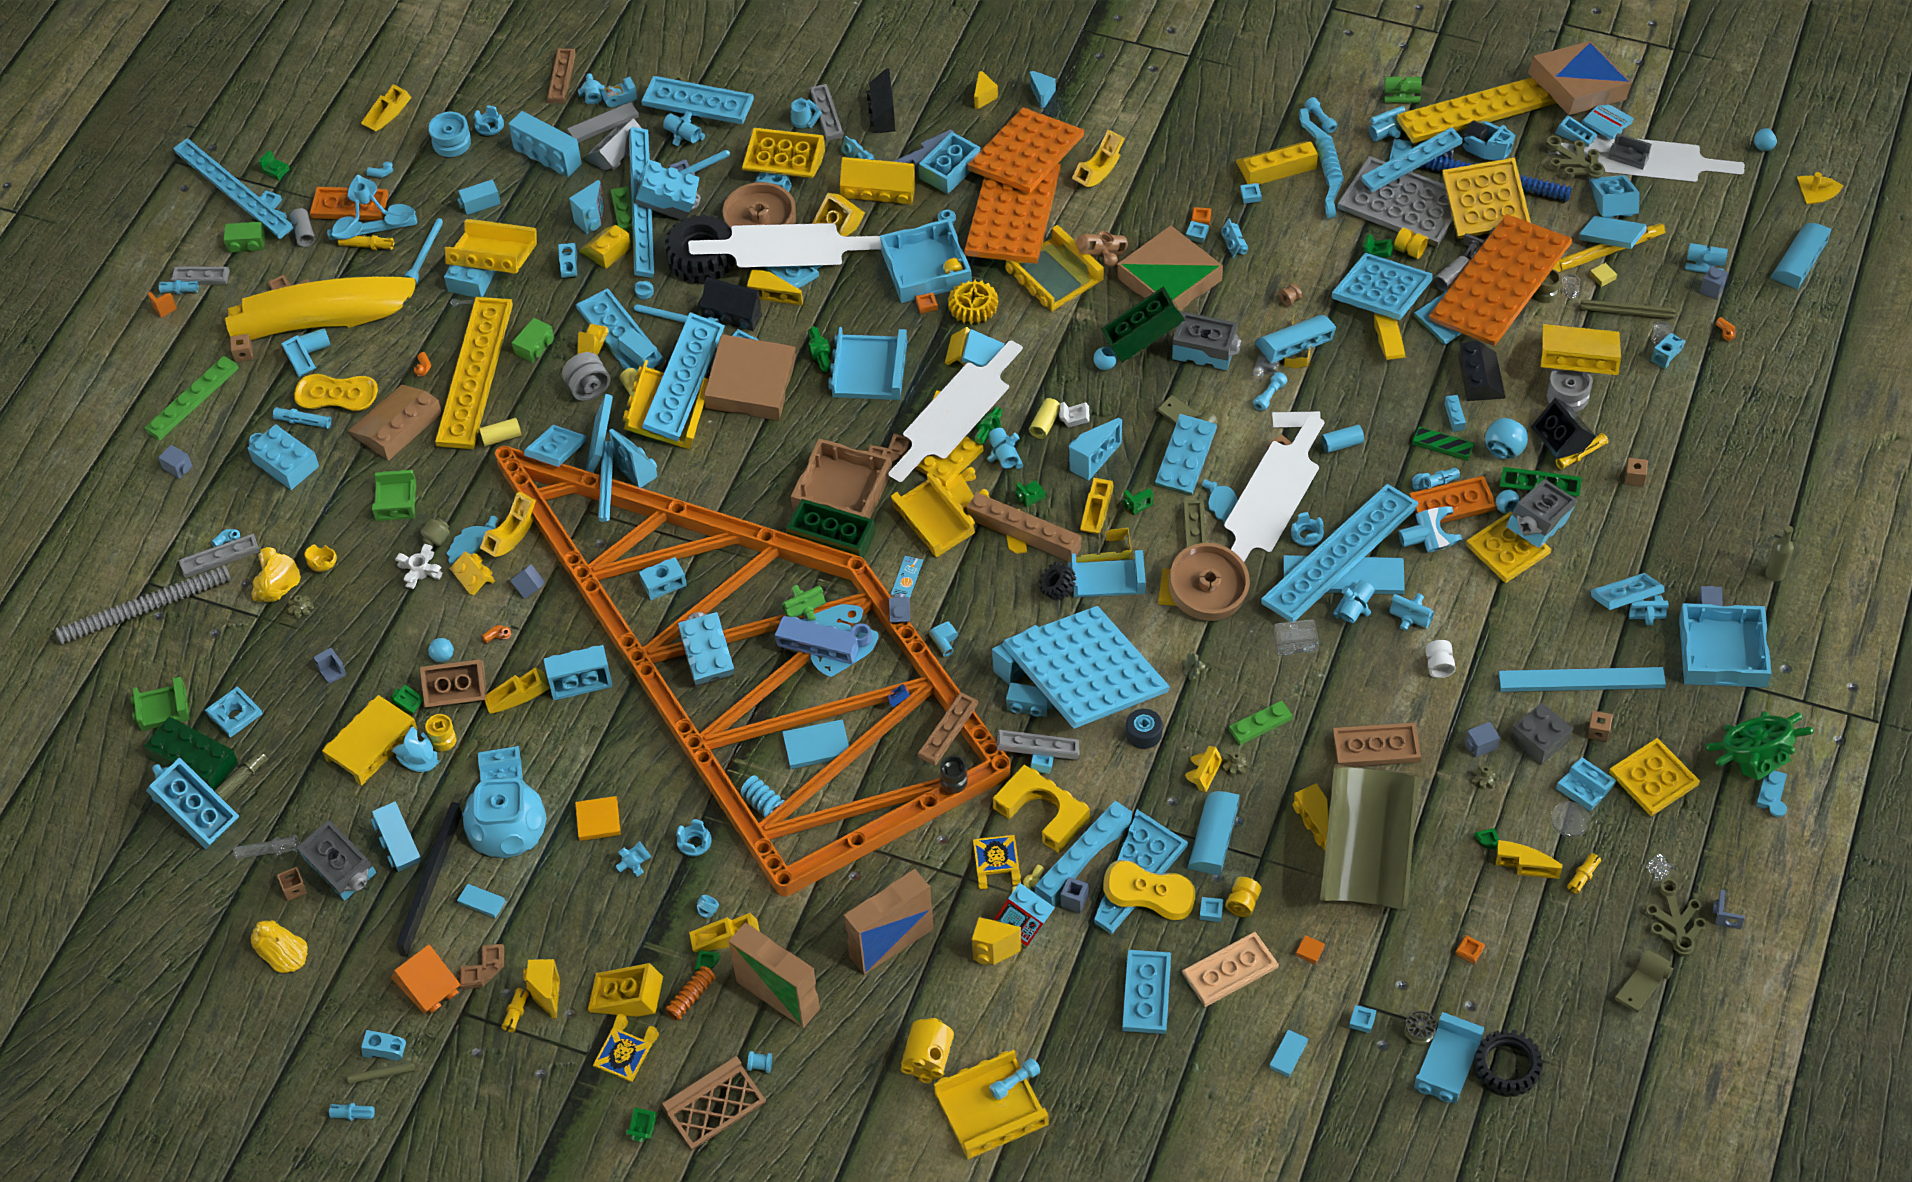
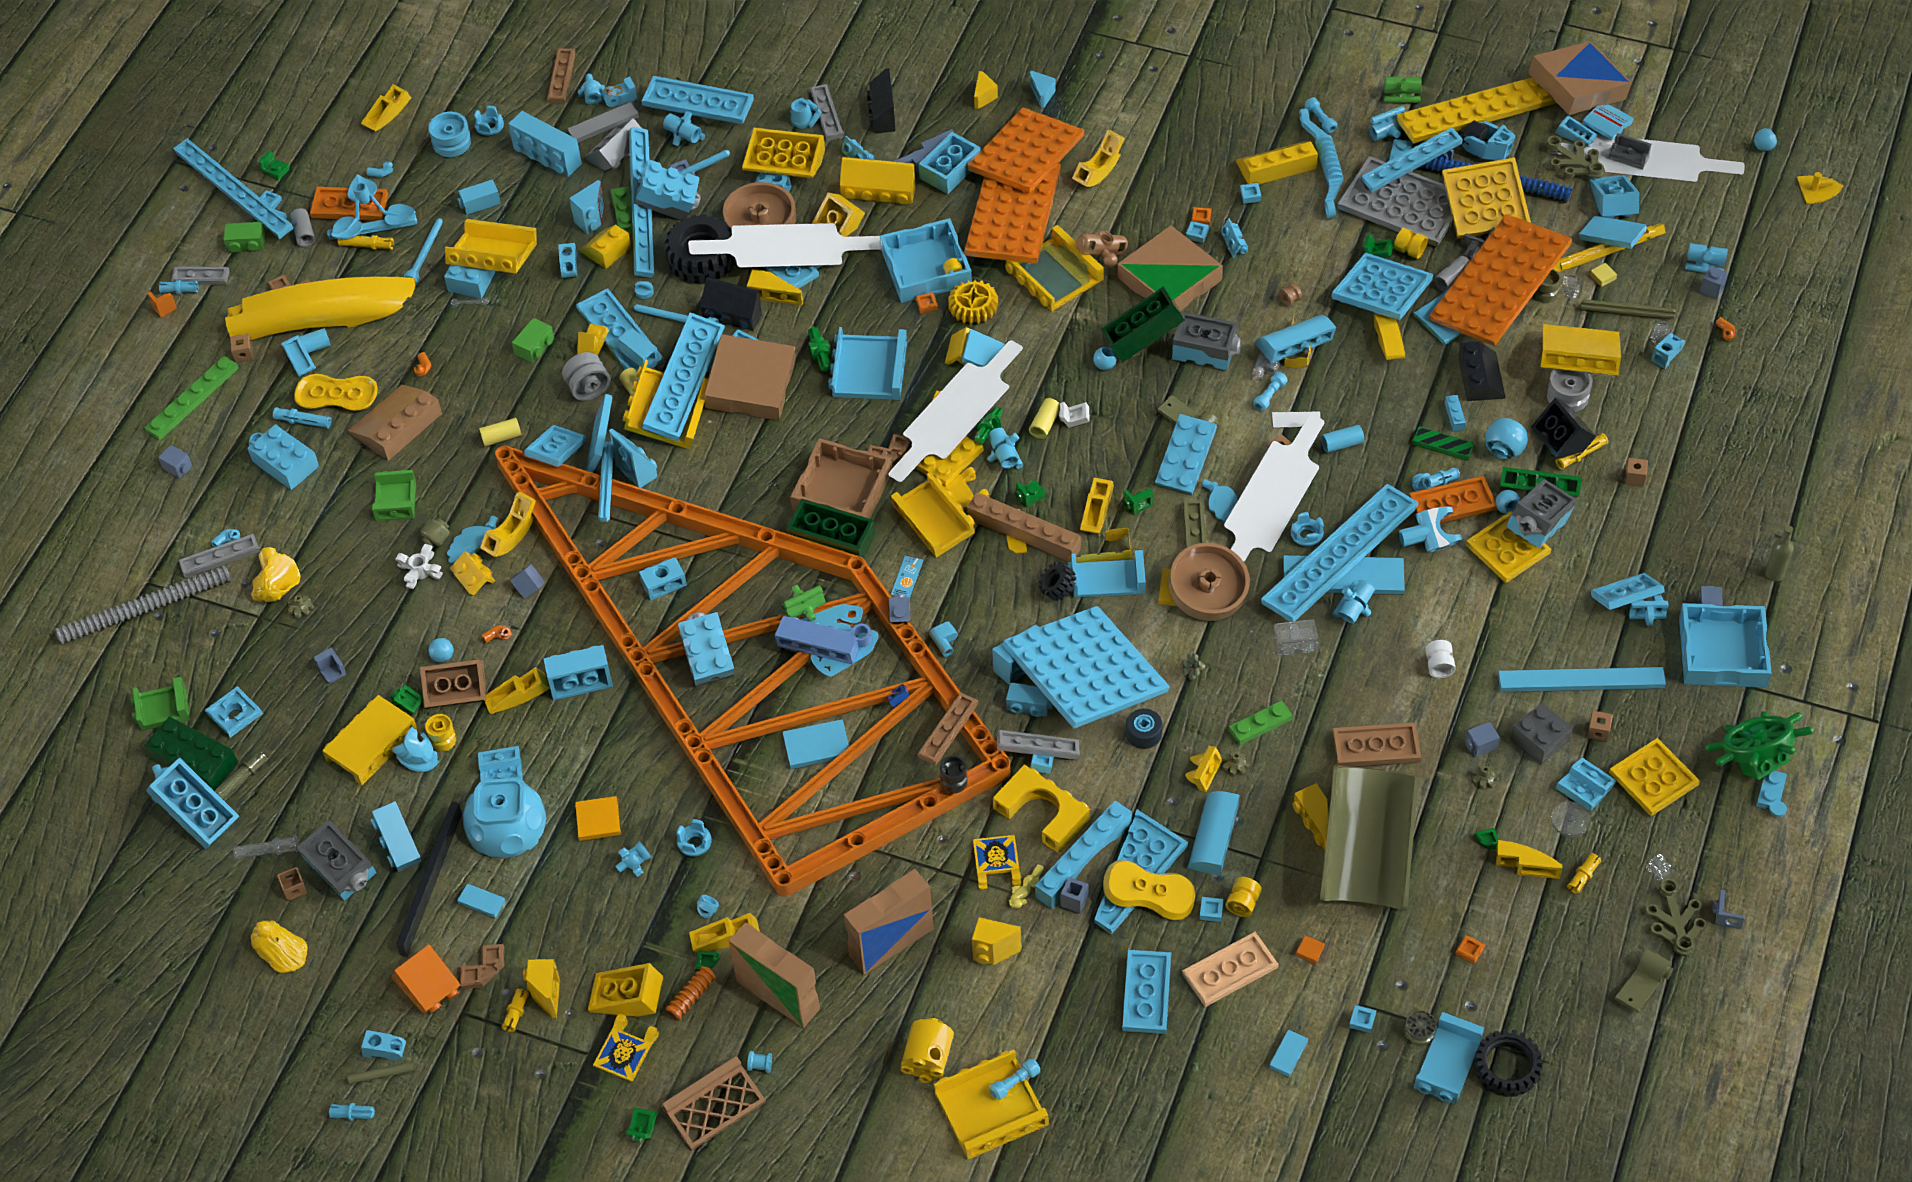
(320, 558): yellow hair -> none
(474, 373): yellow plate -> none
(760, 796): medium azure piece -> none
(946, 214): medium azure plate -> none
(1026, 911): medium azure slope -> none
(1094, 448): medium azure slope -> none
(1411, 611): medium azure pin -> none
(1801, 255): medium azure brick -> none

